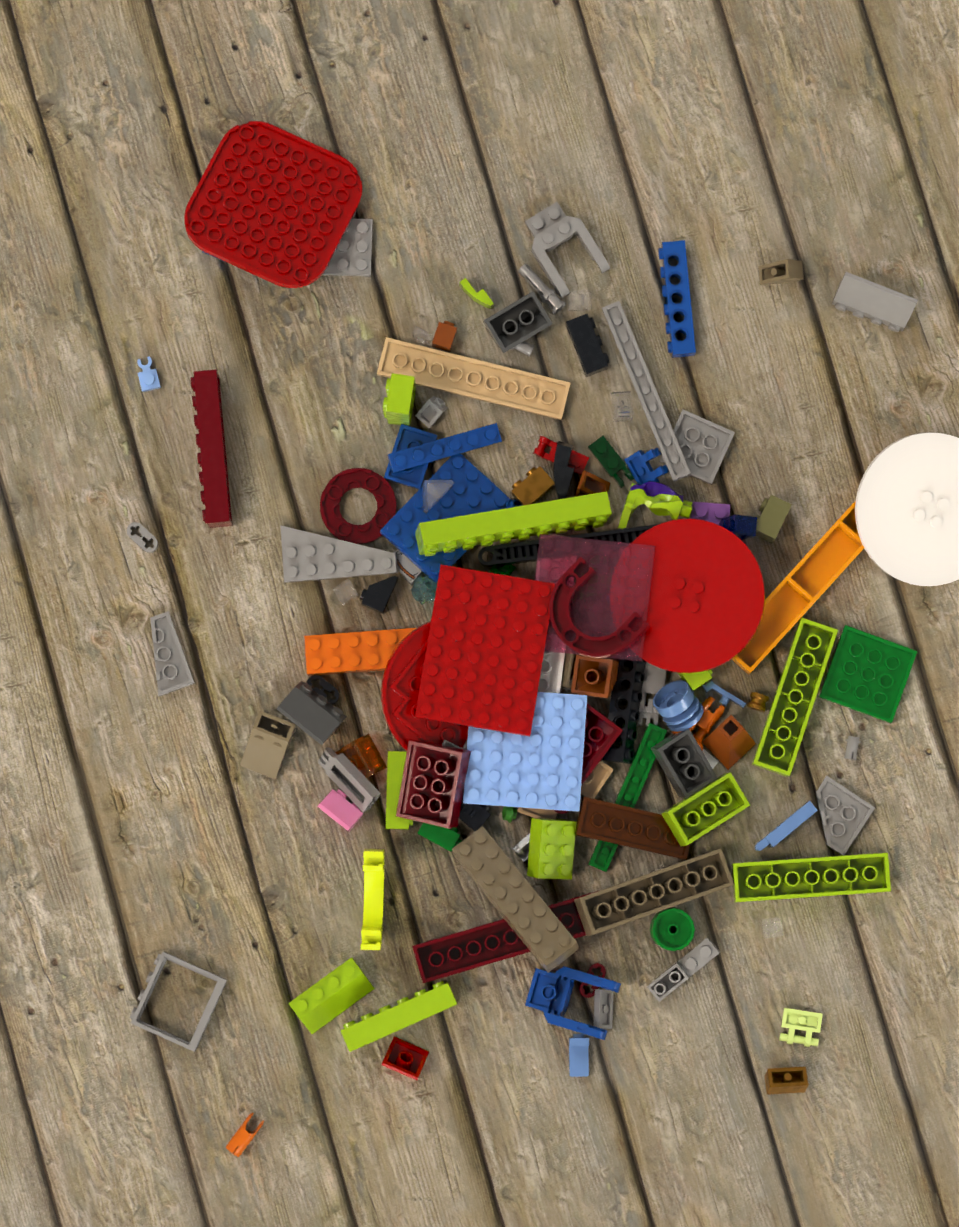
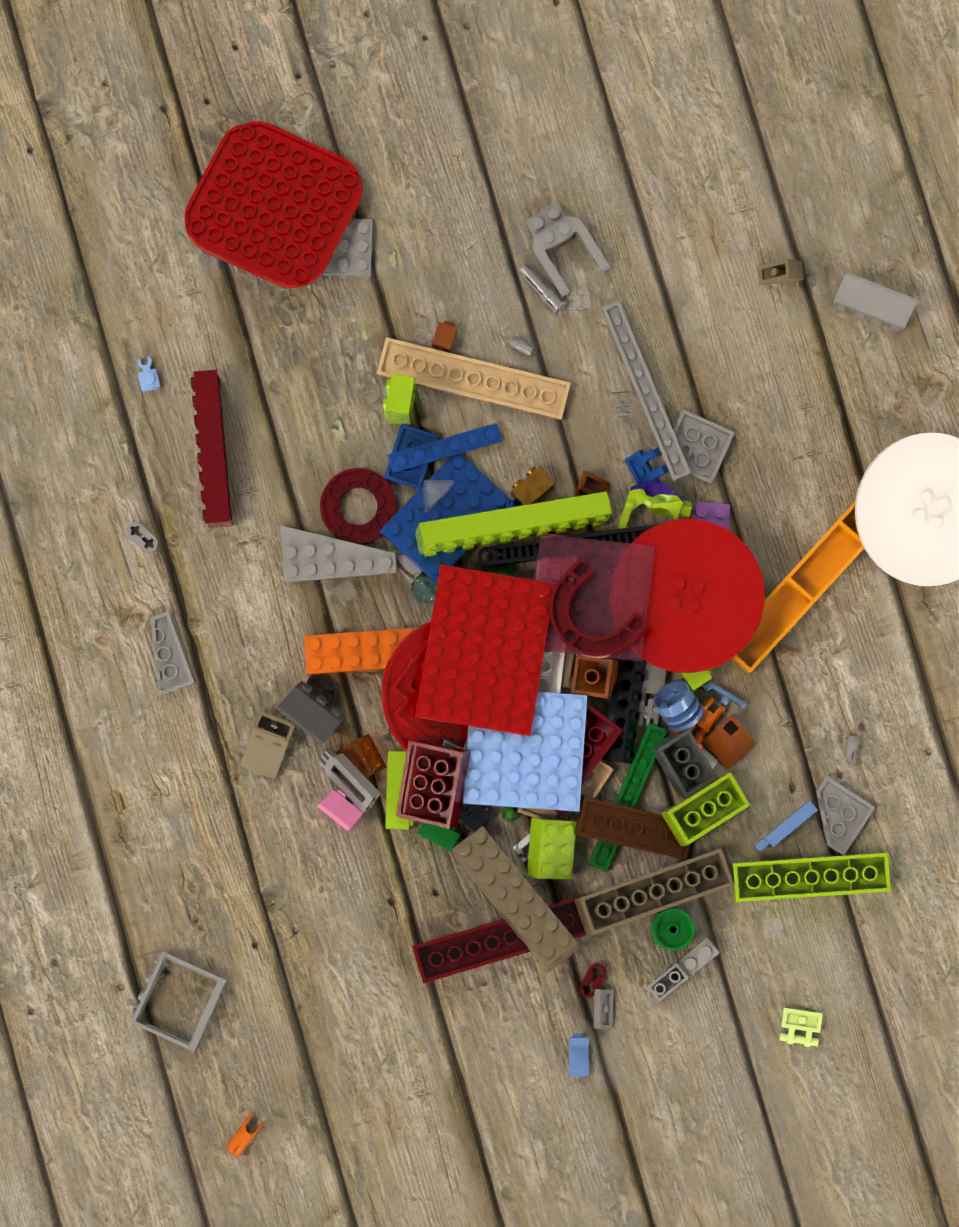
(331, 995): lime slope -> none
(373, 899): neon yellow piece -> none
(378, 594): black slope -> none
(398, 1017): lime brick -> none
(405, 1058): red slope -> none
(431, 411): light grey bracket -> none
(480, 297): lime slope -> none
(517, 322): dark grey slope -> none
(553, 992): blue plate -> none
(562, 469): black slope -> none
(575, 458): red plate -> none
(587, 345): black brick -> none
(609, 460): dark green hinge -> none
(677, 250): blue brick -> none
(740, 525): clear blue brick -> none
(757, 702): pearl gold wheel -> none
(772, 517): olive brick -> none
(786, 1080): pearl gold brick -> none
(794, 697): lime brick -> none
(868, 674): green plate -> none

